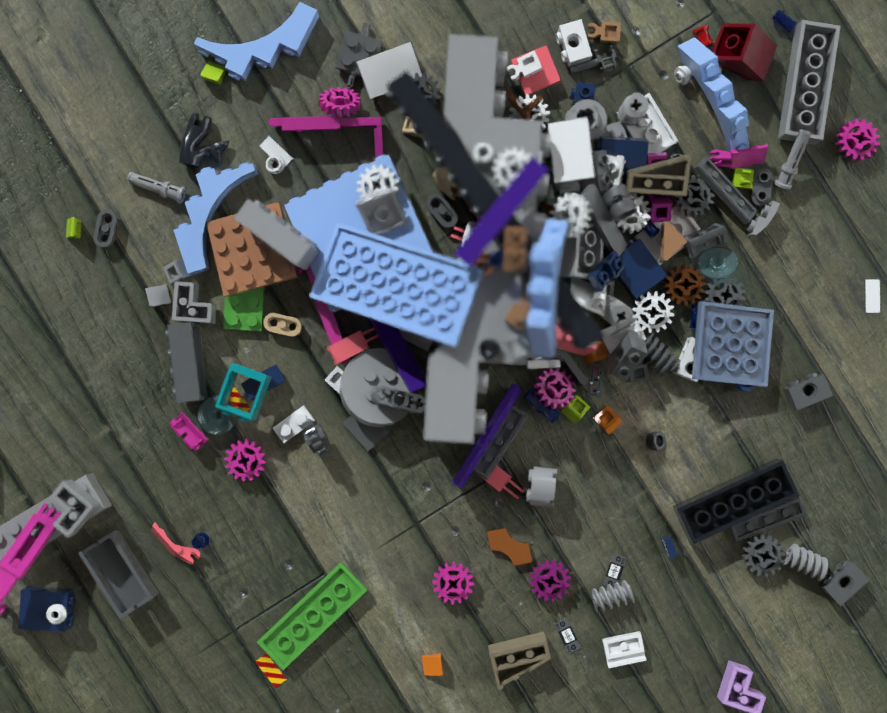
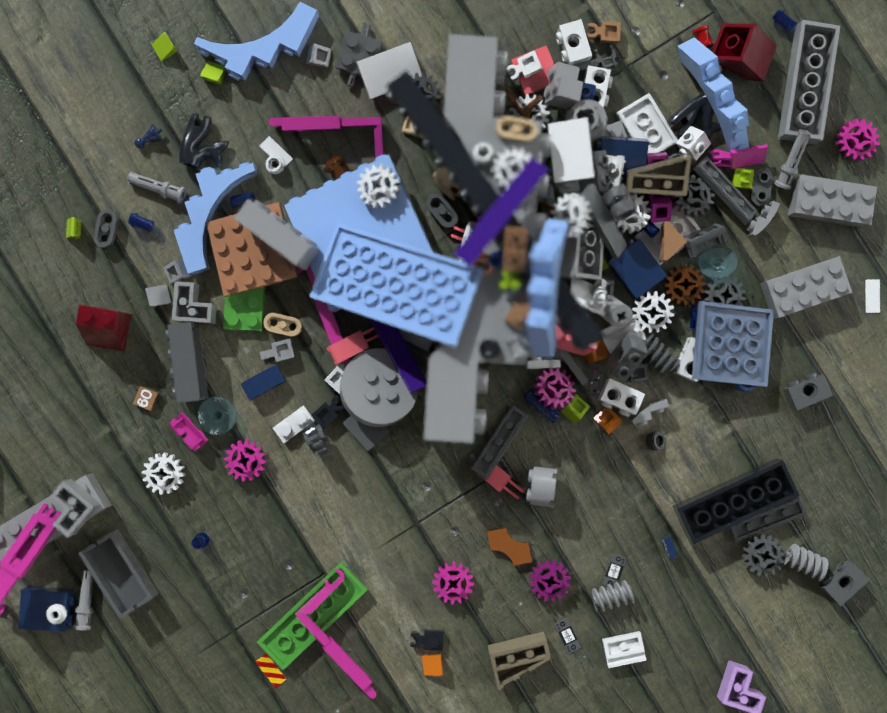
(84, 609): none -> light grey pin
(103, 327): none -> dark red slope
(140, 222): none -> clear blue pin
(146, 398): none -> medium nougat tile
(151, 136): none -> dark blue piece
(162, 480): none -> white gear
(164, 47): none -> lime slope
(176, 550): coral arm -> none
(227, 388): teal window -> none
(238, 401): sticker -> none
(239, 200): none -> clear blue pin
(280, 350): none -> light grey plate
(318, 56): none -> light grey slope
(327, 414): none -> black plate
(331, 647): none -> dark pink hinge
(336, 167): none -> reddish brown piece
(339, 102): dark pink gear -> none
(382, 212): light grey tile -> none
(384, 401): dark grey beam -> none
(431, 639): none -> black plate
(485, 439): dark purple tile -> none
(511, 279): none -> lime tile
(516, 129): none -> tan plate
(563, 86): none -> light grey brick
(601, 89): none -> white brick
(607, 269): dark blue slope -> none
(622, 393): none -> white brick
(633, 109): light grey piece -> none
(644, 414): none -> light grey slope
(682, 75): white plate -> none
(689, 113): none -> black piece
(693, 143): none -> white brick
(806, 287): none -> light grey brick
(832, 201): none -> light grey brick

